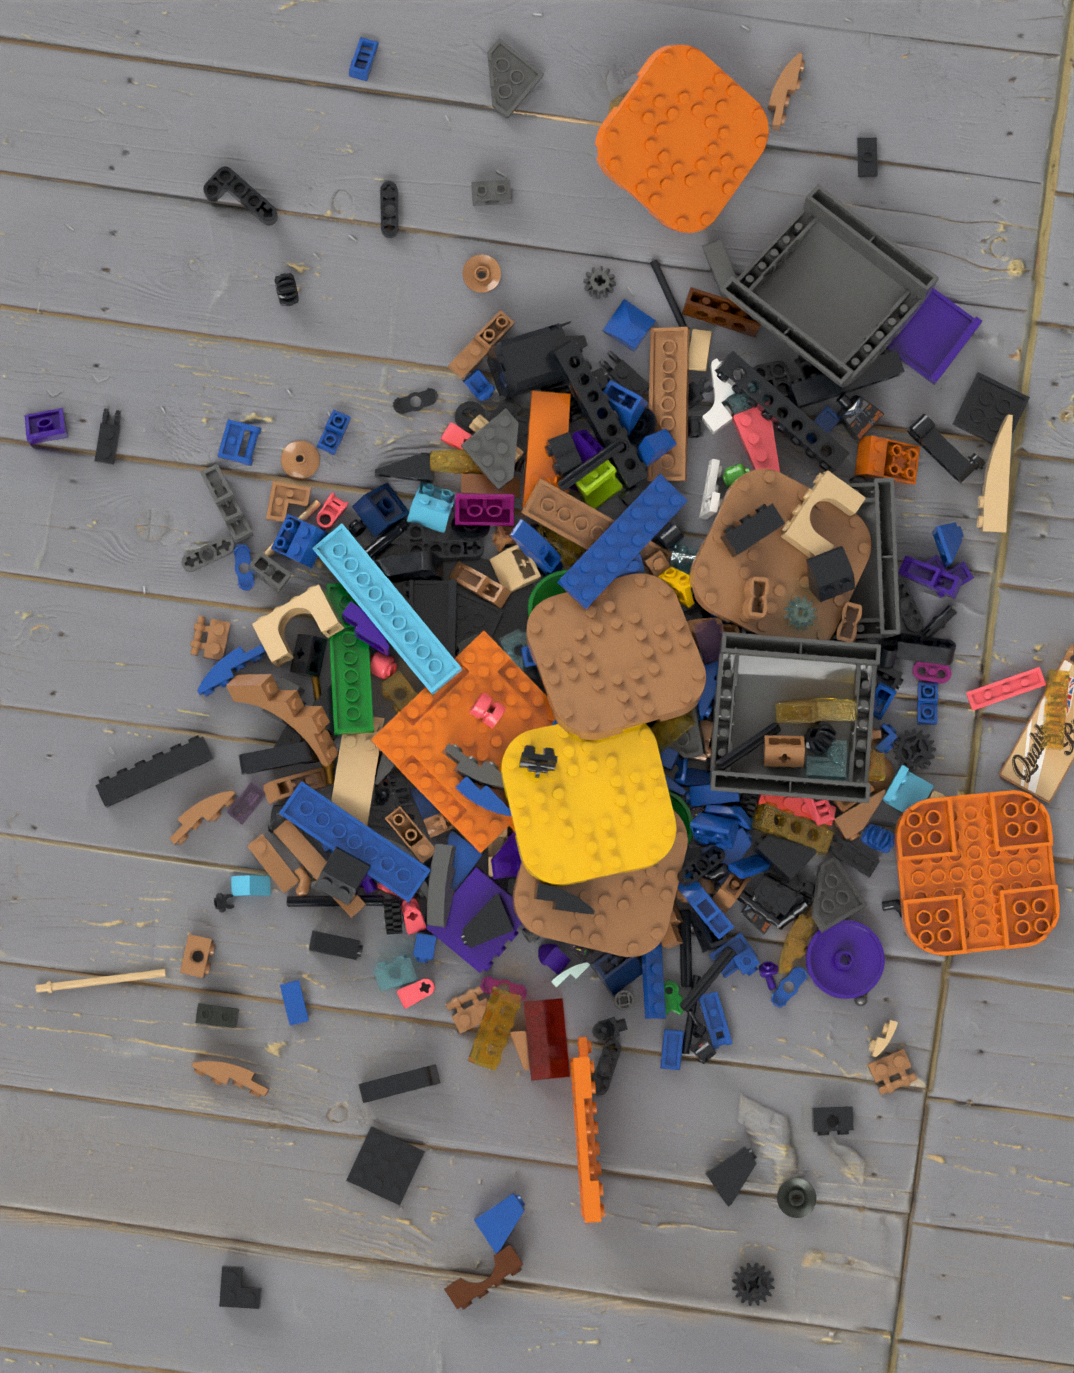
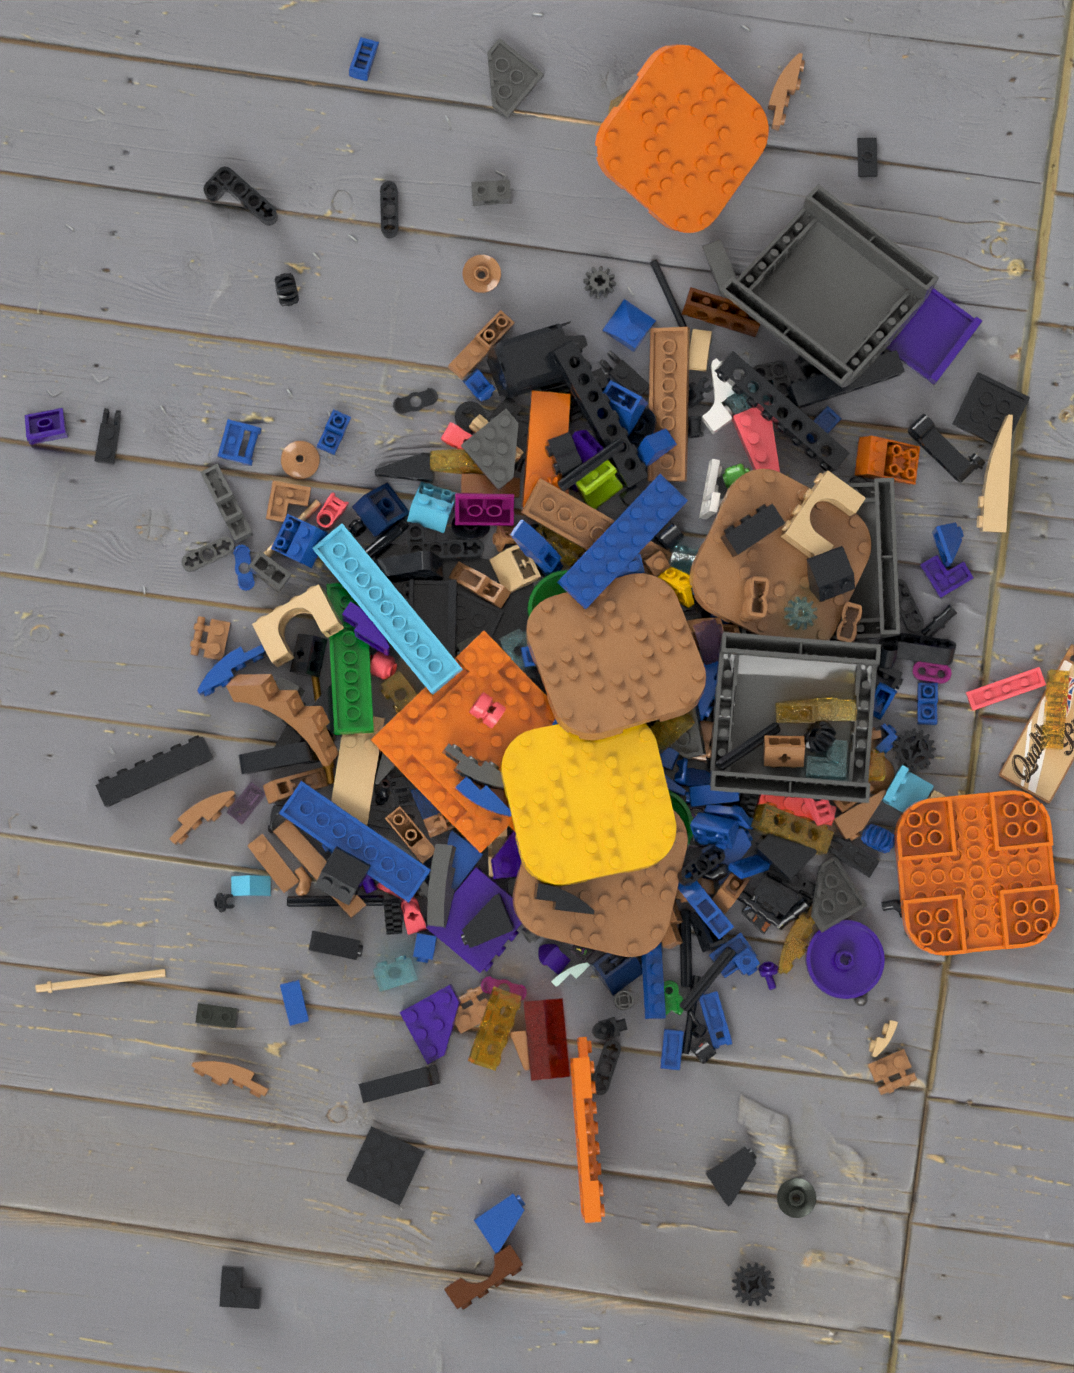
(195, 944): medium nougat brick -> none
(412, 993): coral piece -> none
(433, 1022): none -> dark purple plate
(538, 762): black hips -> none
(797, 977): blue piece -> none
(821, 1115): black brick -> none
(857, 415): torso -> none
(930, 577): dark purple slope -> none

